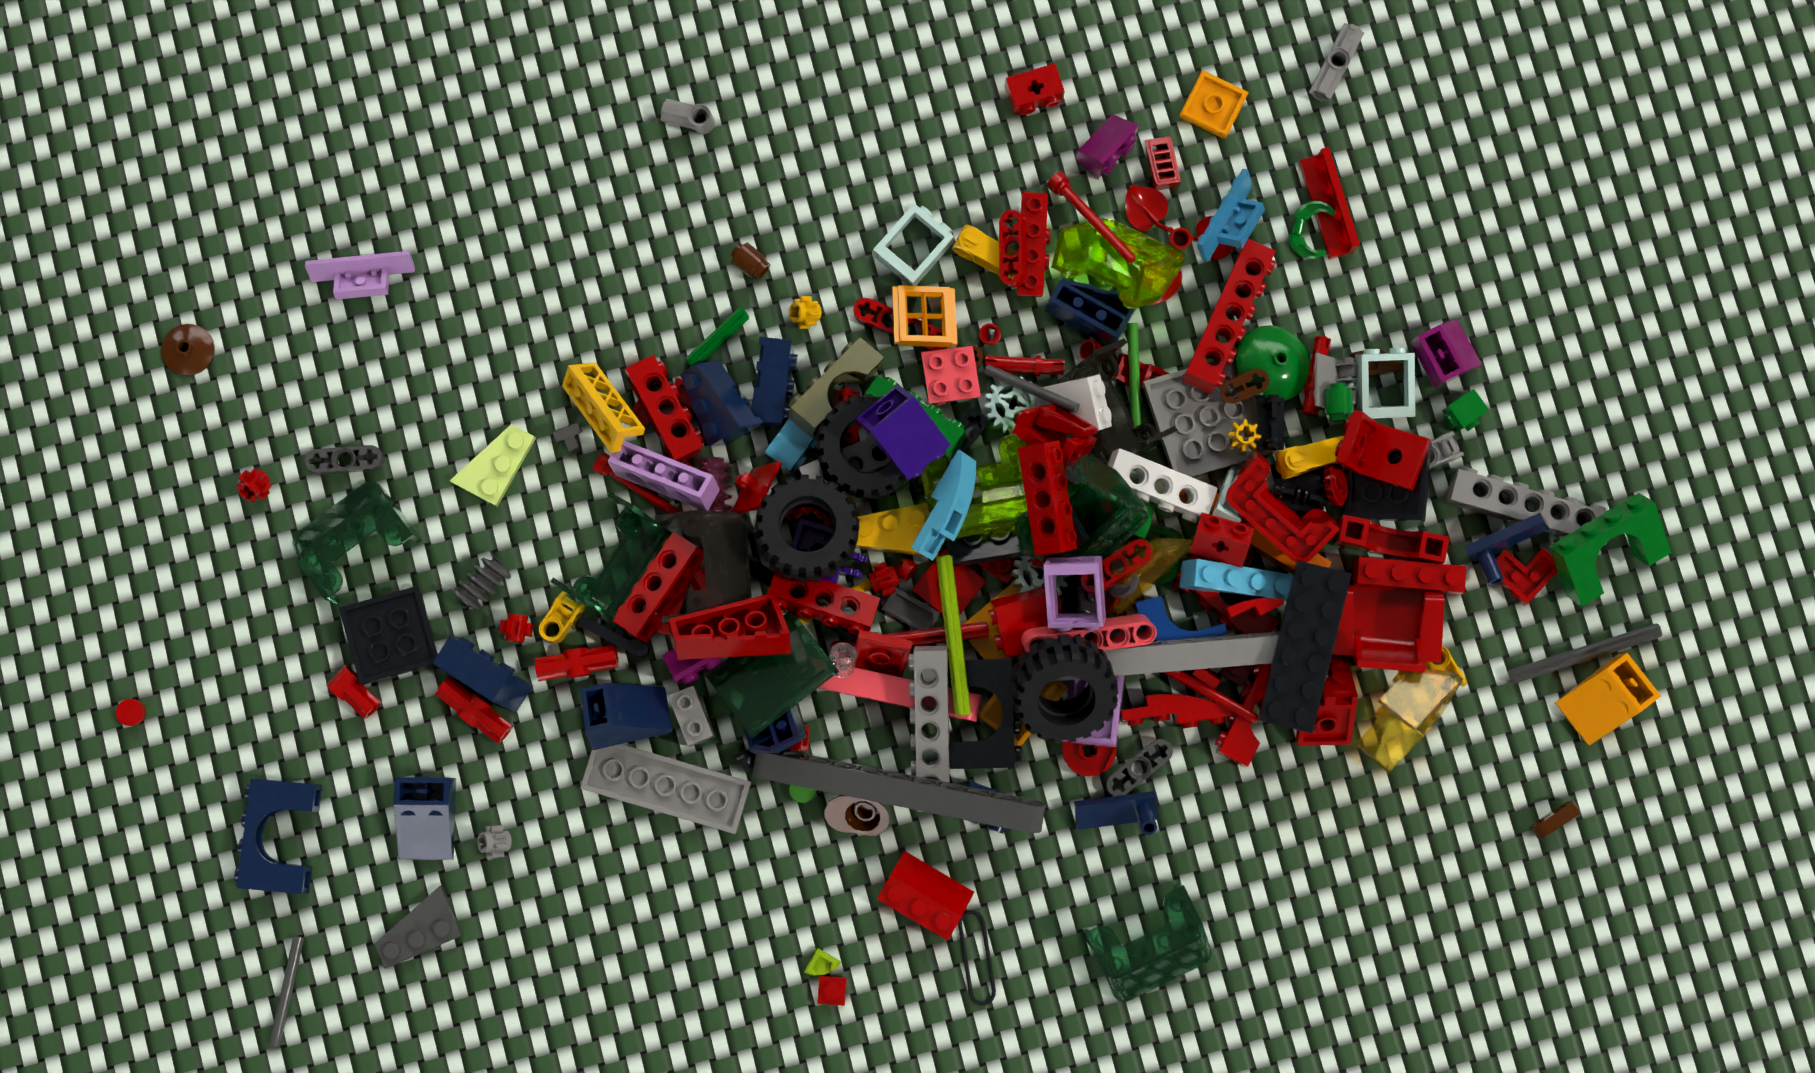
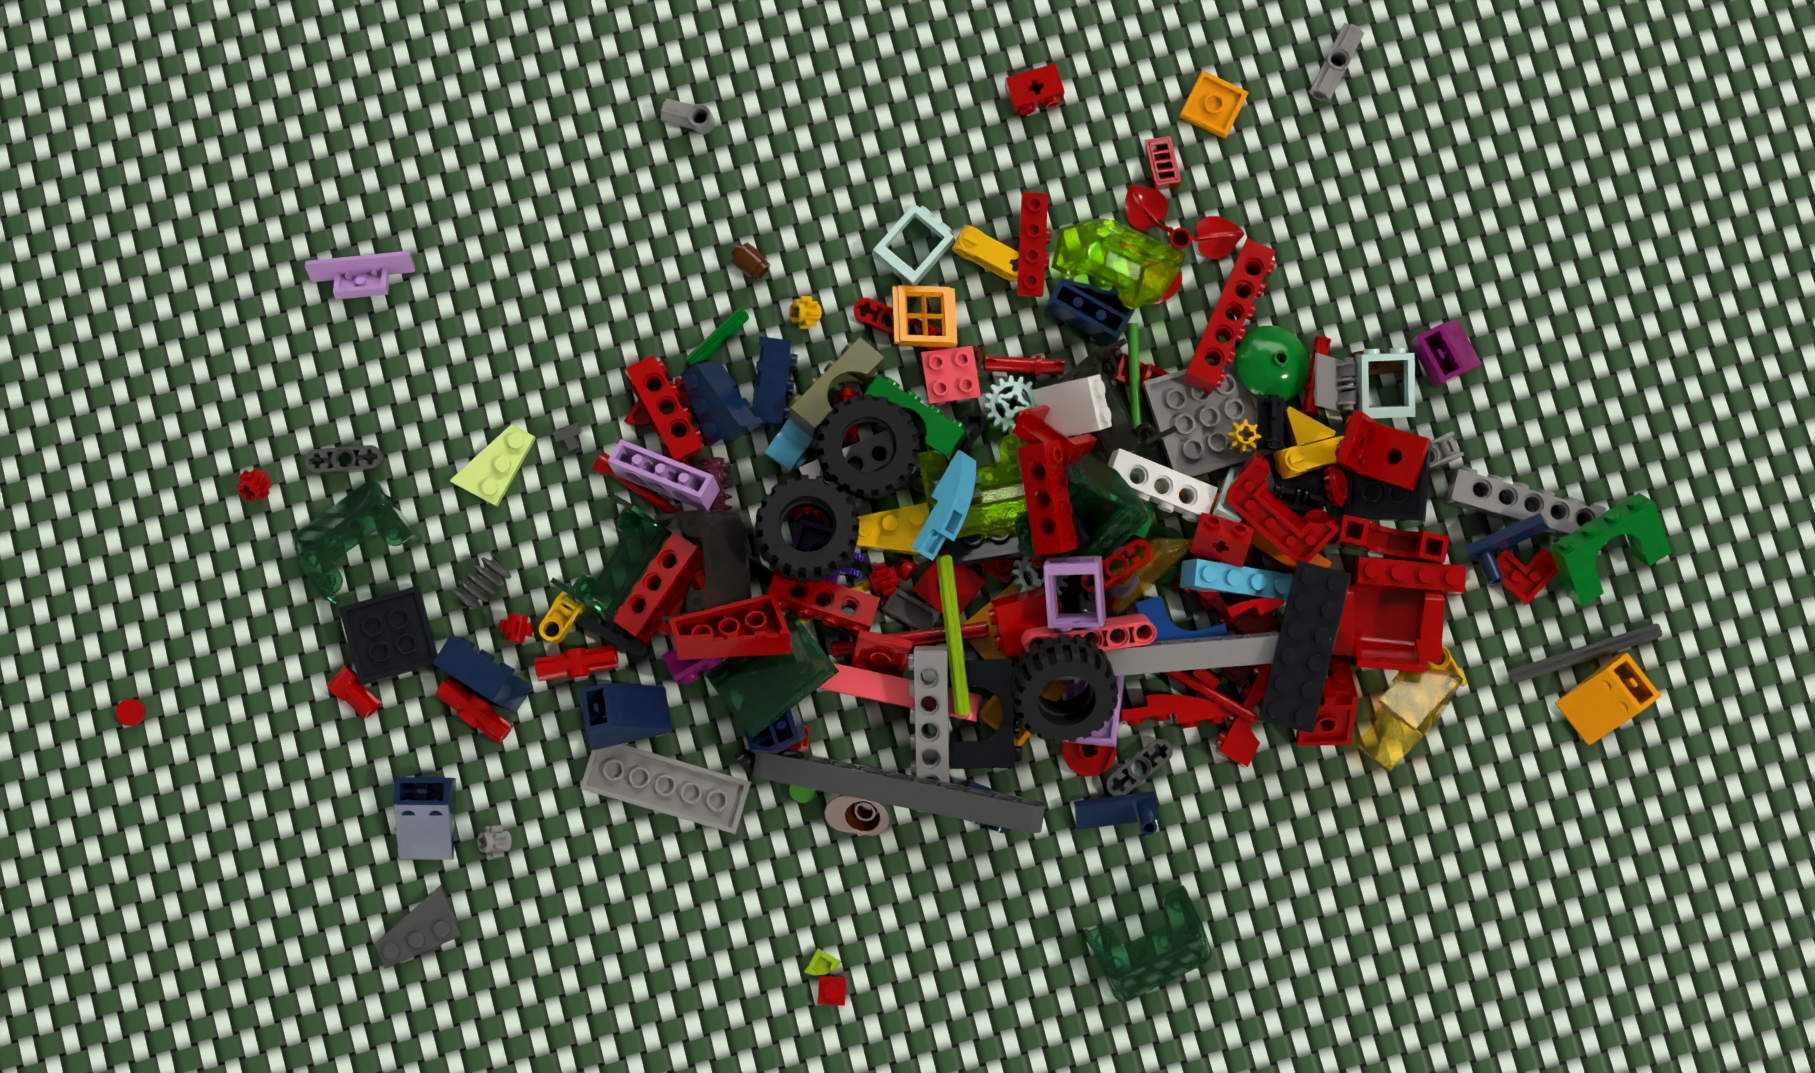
(198, 355): reddish brown dish -> none
(256, 867): dark blue arch -> none
(286, 991): dark grey bar -> none
(595, 408): yellow fence -> none
(691, 716): light grey brick -> none
(754, 487): red piece -> none
(847, 663): clear wheel -> none
(904, 432): dark purple slope -> none
(925, 895): red slope -> none
(983, 1003): black piece -> none
(985, 333): red hinge -> none
(1004, 240): red beam -> none
(1032, 388): dark grey bar -> none
(1061, 186): red piece -> none
(1064, 421): red slope -> none
(1088, 347): red hinge -> none
(1106, 145): magenta slope -> none
(1233, 219): dark azure bracket -> none
(1242, 379): reddish brown beam -> none
(1303, 429): none -> yellow slope
(1304, 213): green piece -> none
(1324, 186): red fence -> none
(1338, 402): green brick -> none
(1465, 412): green brick -> none
(1555, 819): reddish brown beam -> none

